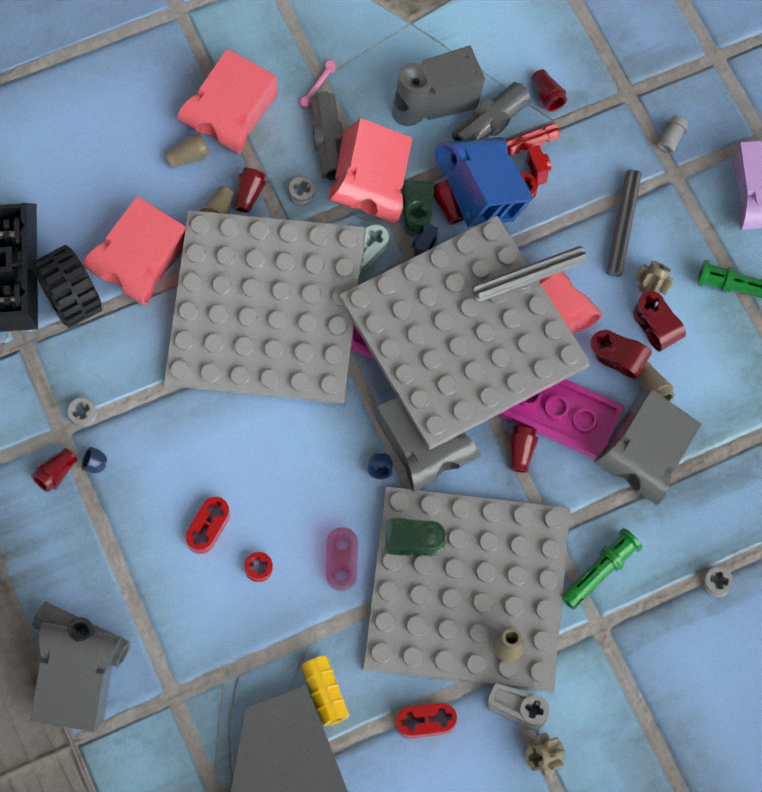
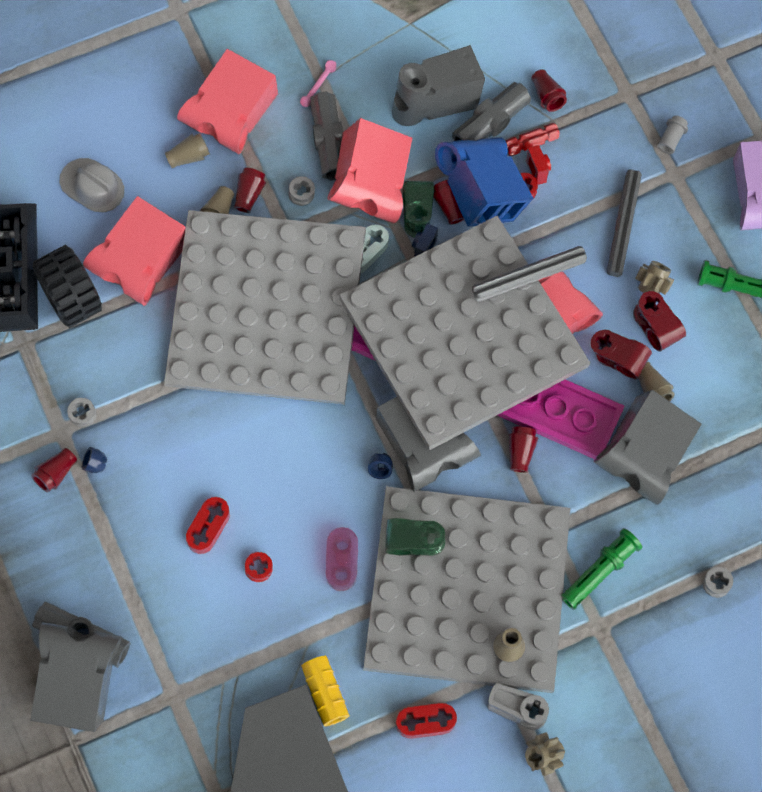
(92, 185): none -> light grey piece

